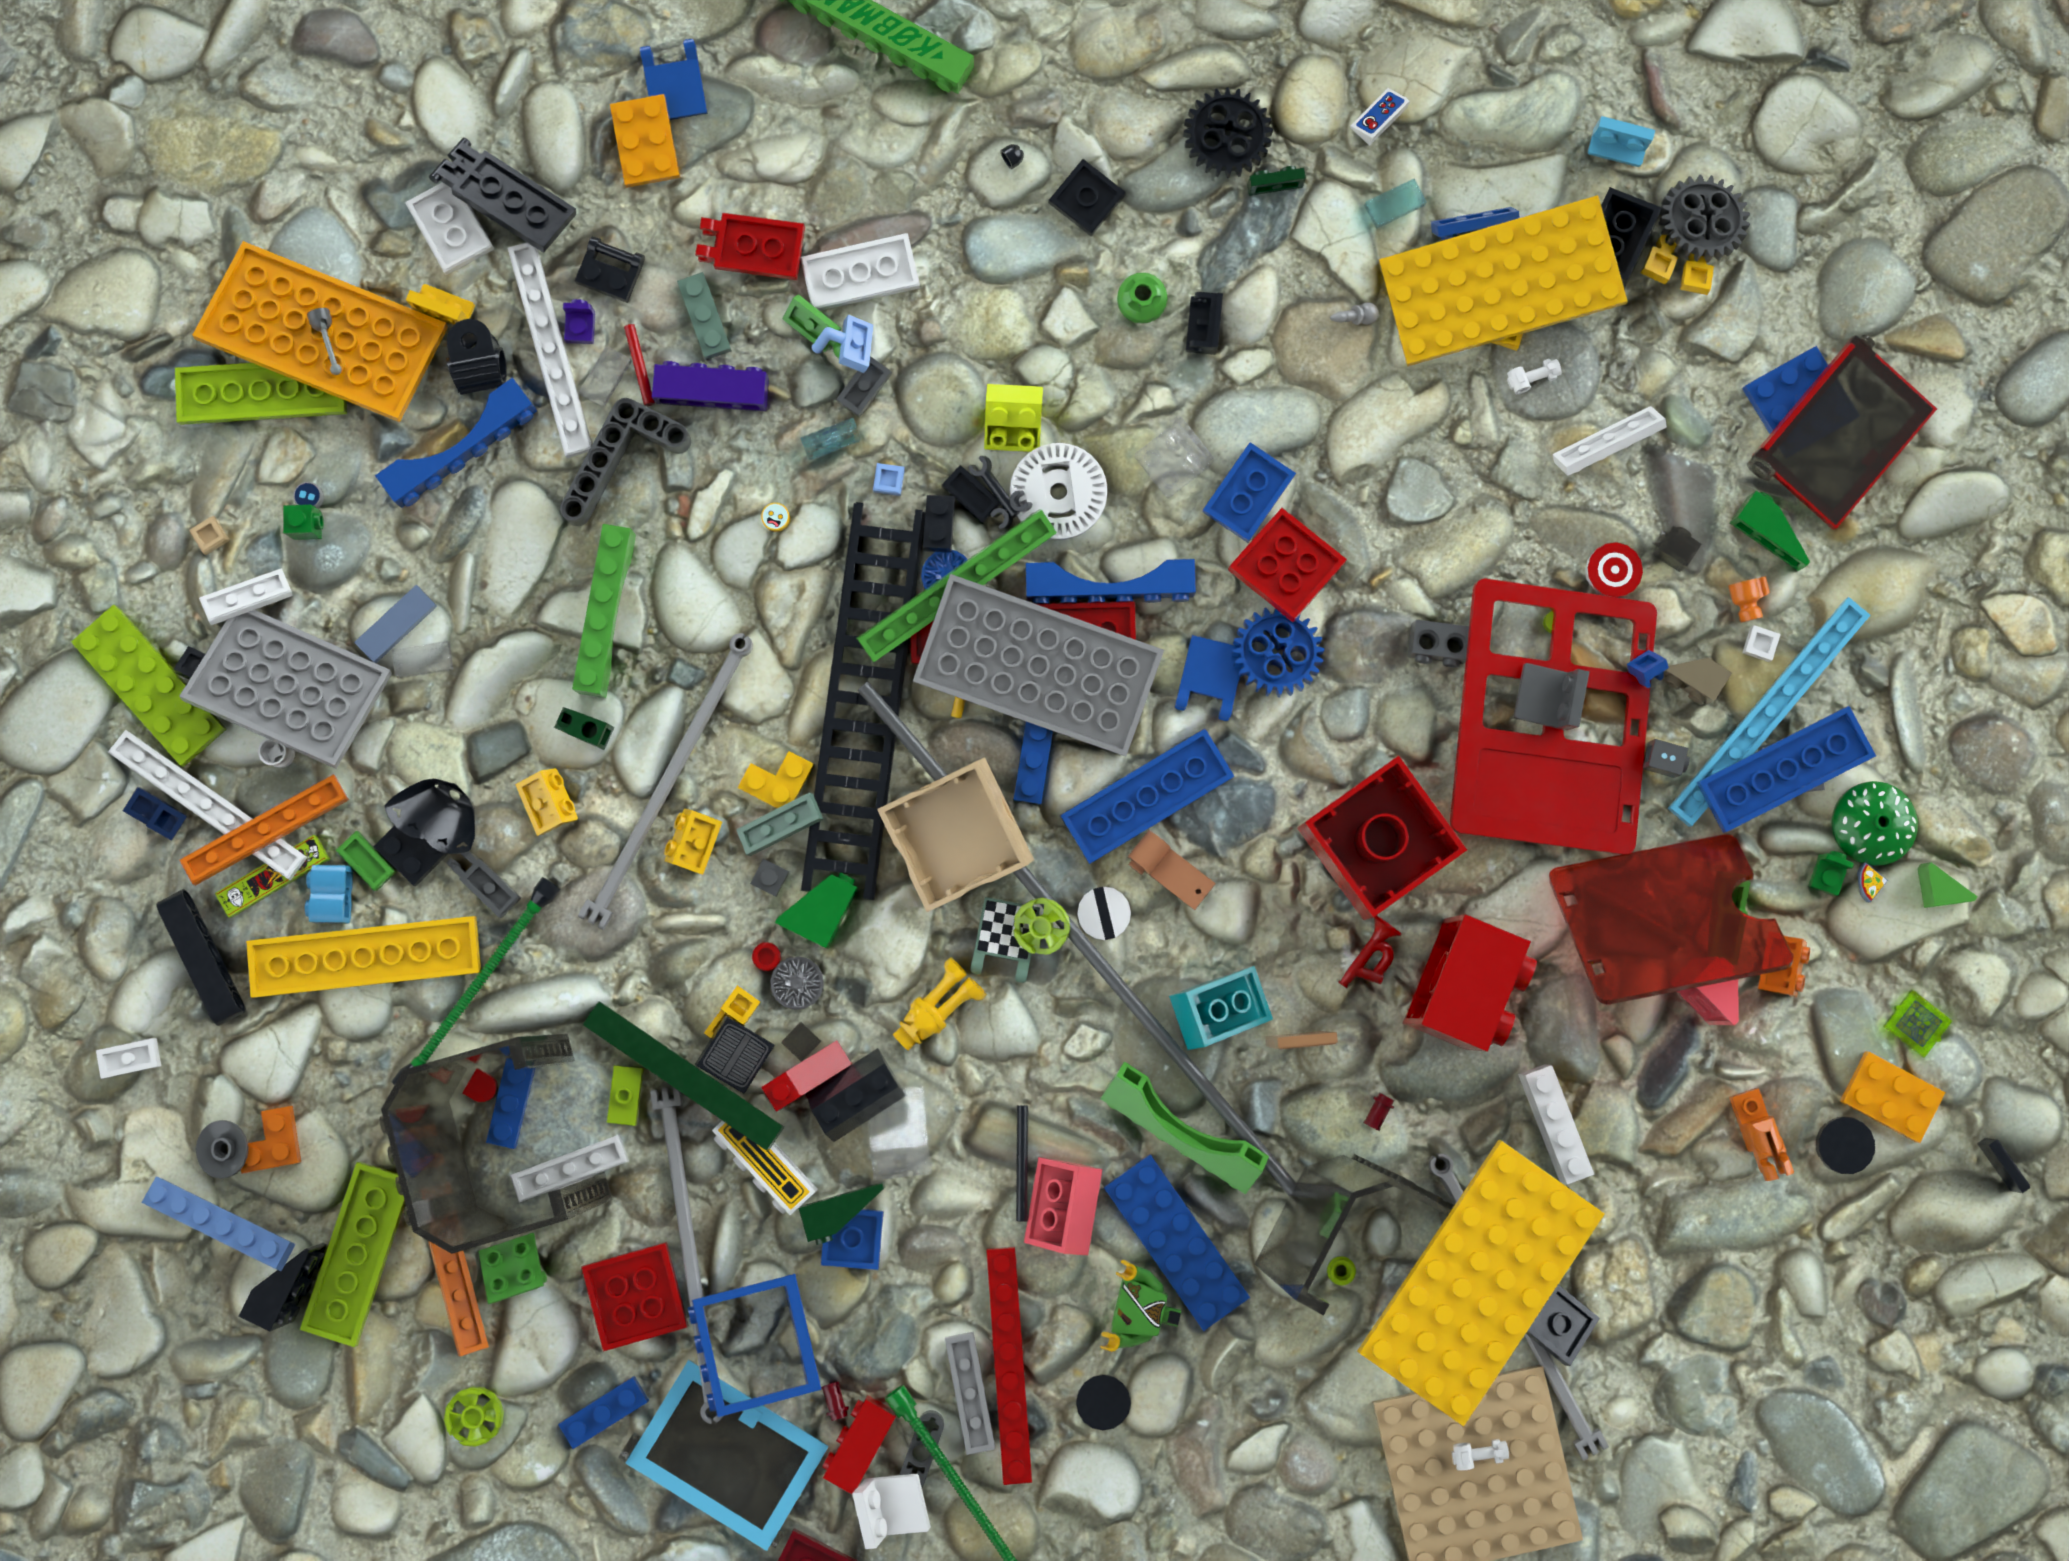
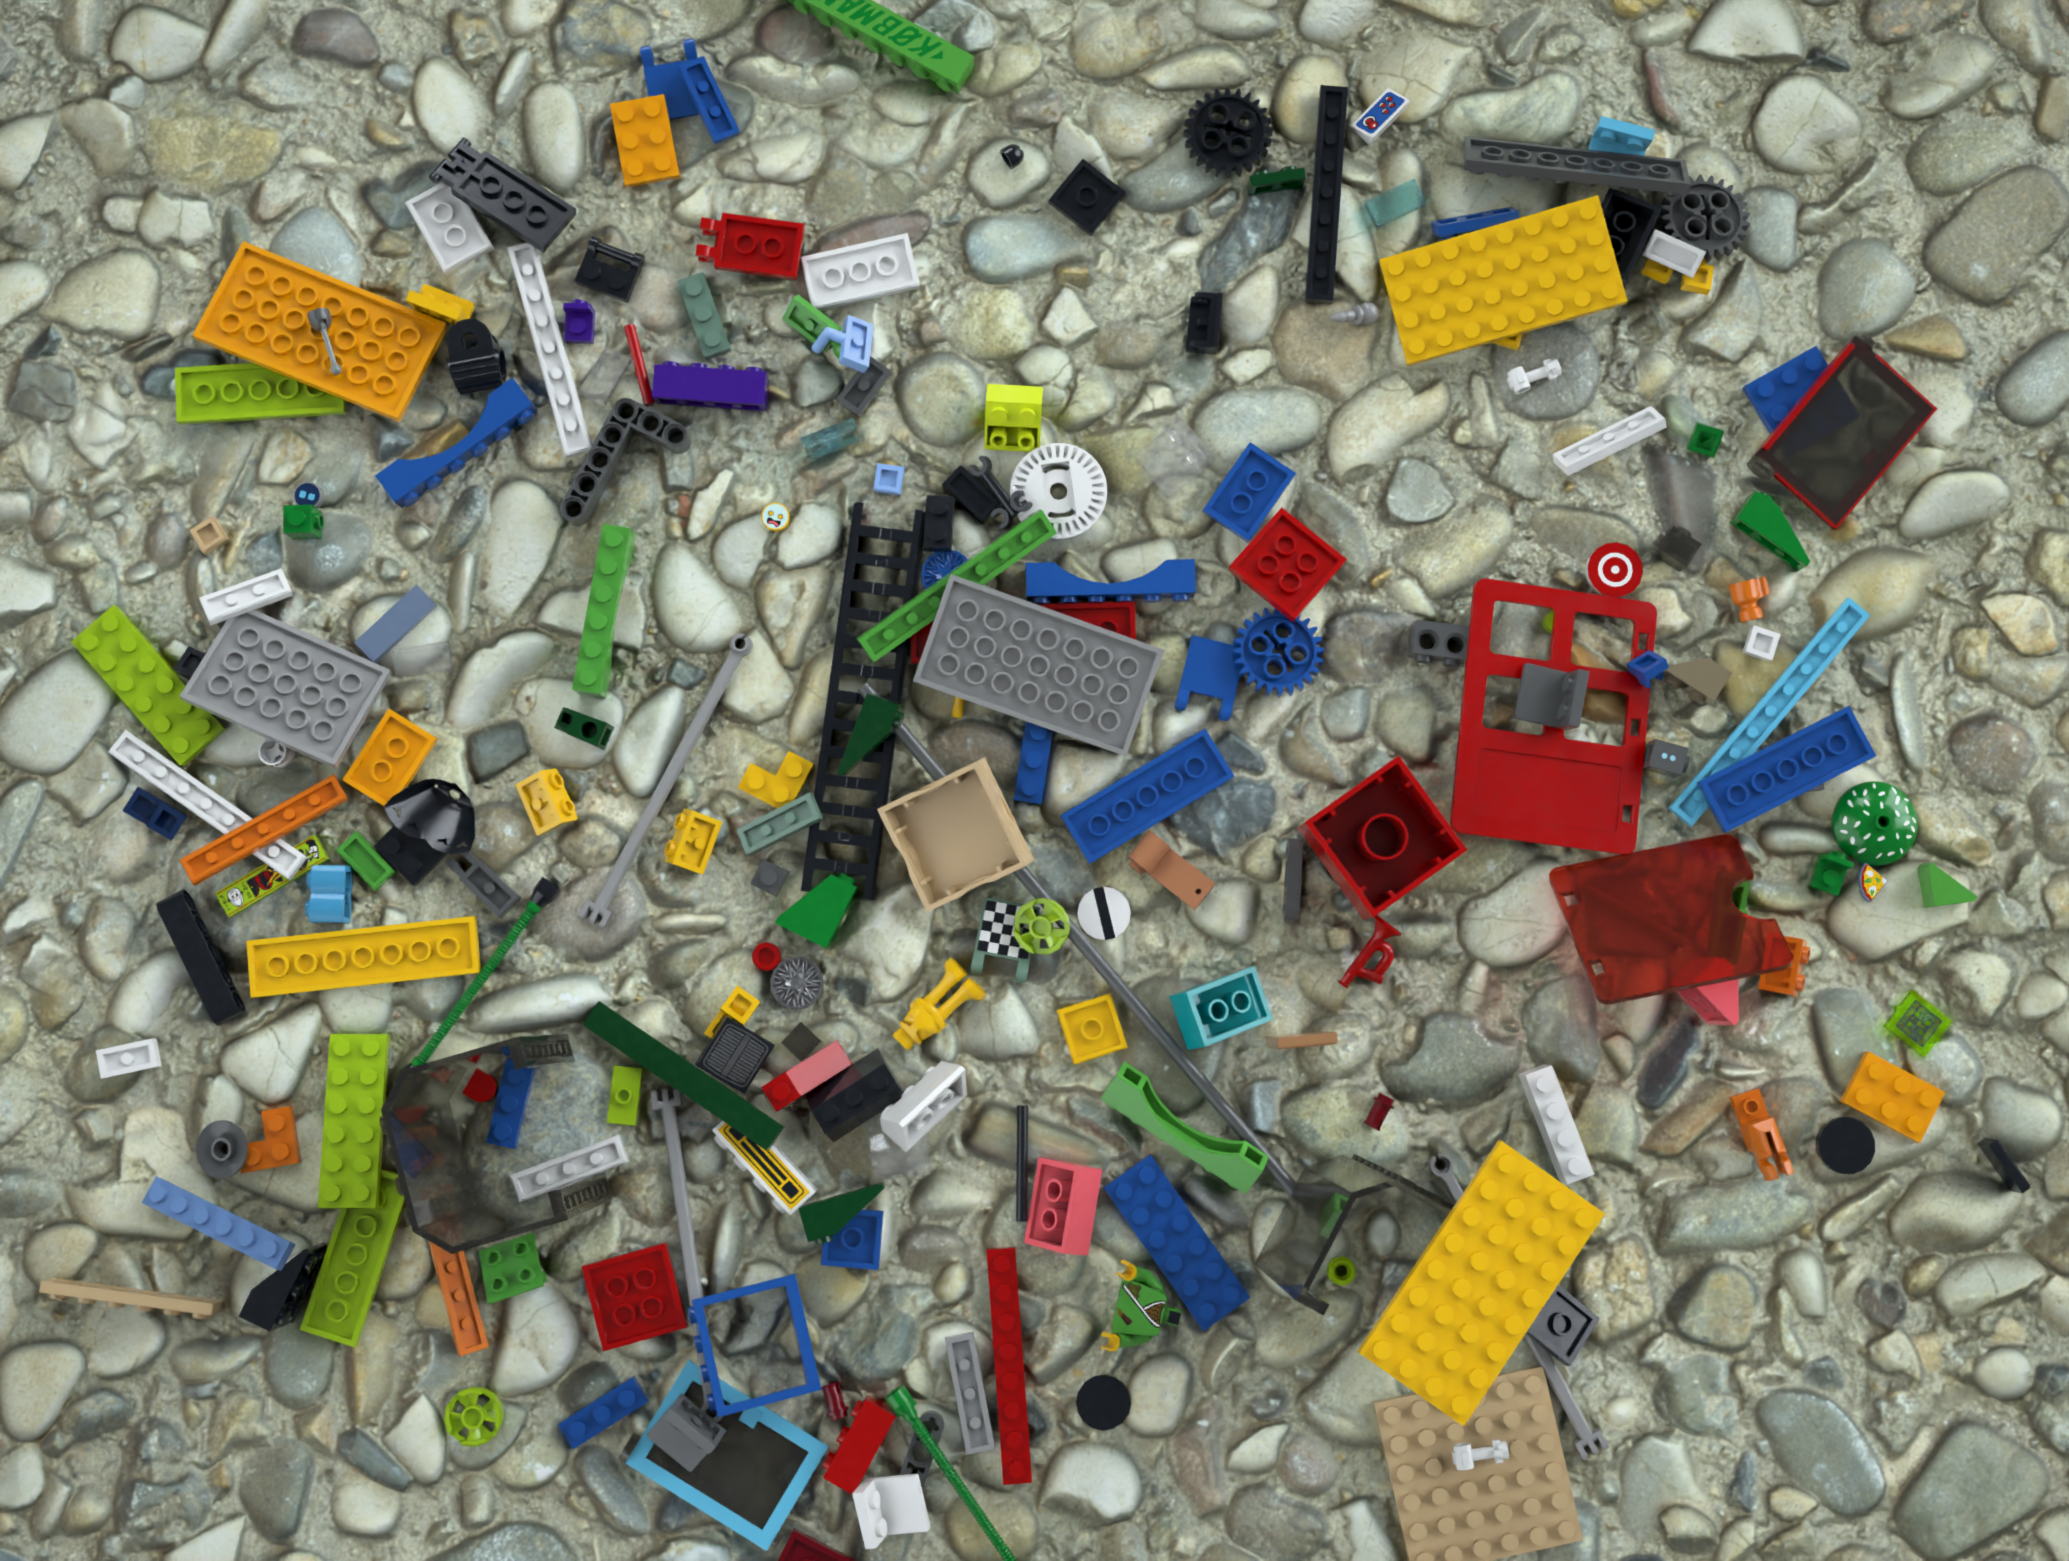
(119, 1296): none -> tan plate
(351, 1121): none -> lime plate
(390, 758): none -> light orange plate
(686, 1433): none -> dark grey bracket
(708, 100): none -> blue plate
(873, 726): none -> dark green slope
(924, 1104): none -> white slope
(1092, 1029): none -> yellow tile
(1138, 310): bright green piece -> none
(1292, 879): none -> dark grey beam
(1326, 194): none -> black plate
(1470, 983): red brick -> none
(1576, 165): none -> dark grey plate
(1673, 253): none -> white tile
(1705, 439): none -> green tile

